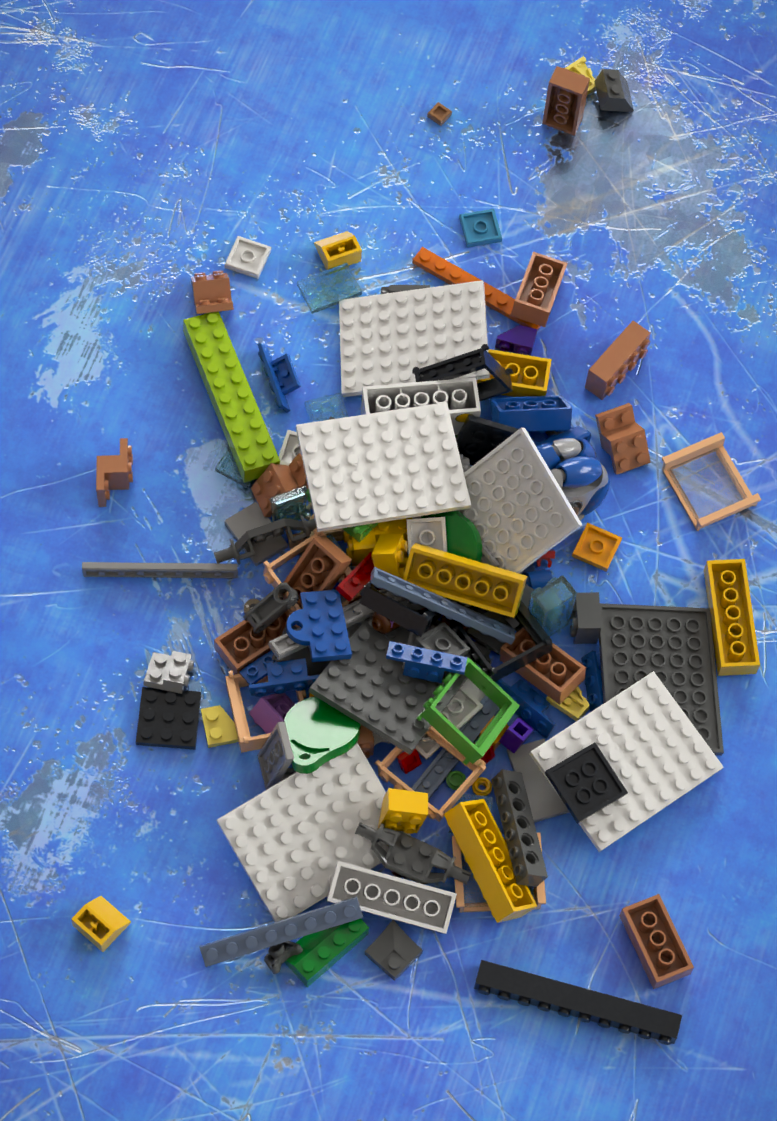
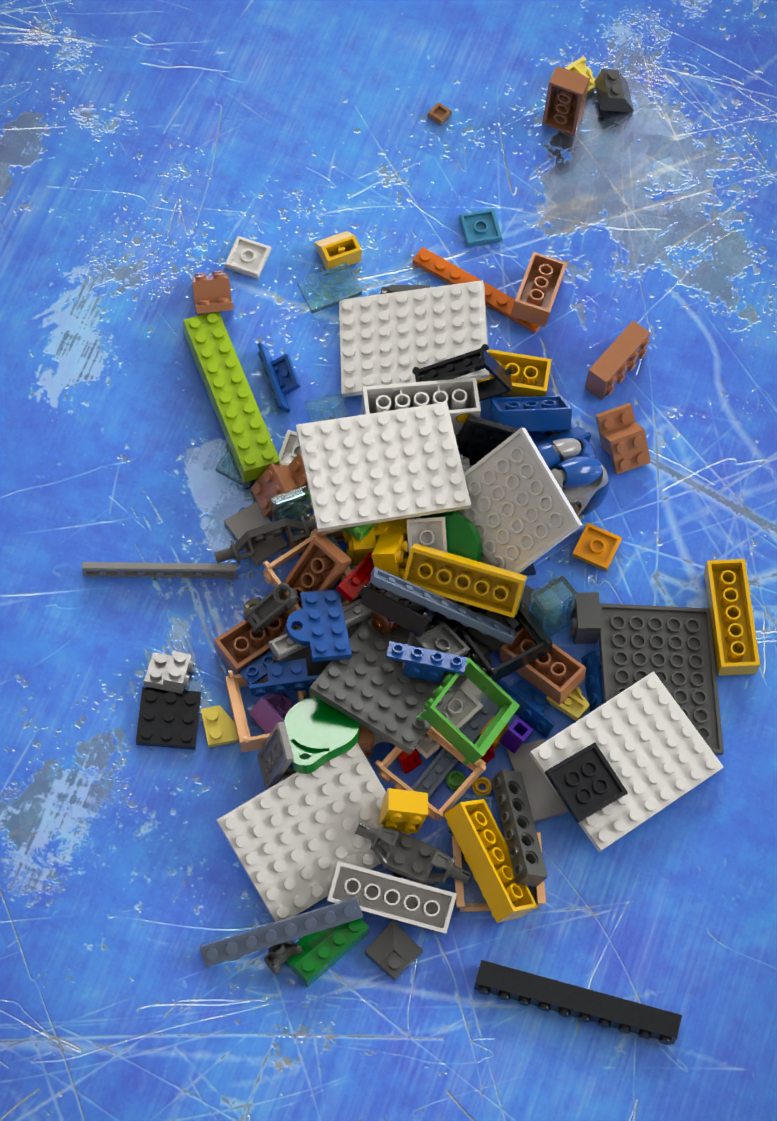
(100, 922): yellow slope -> none
(114, 472): nougat bracket -> none
(517, 340): dark purple slope -> none
(538, 578): blue brick -> none
(547, 556): red tile -> none
(656, 941): nougat brick -> none
(707, 482): clear piece -> none

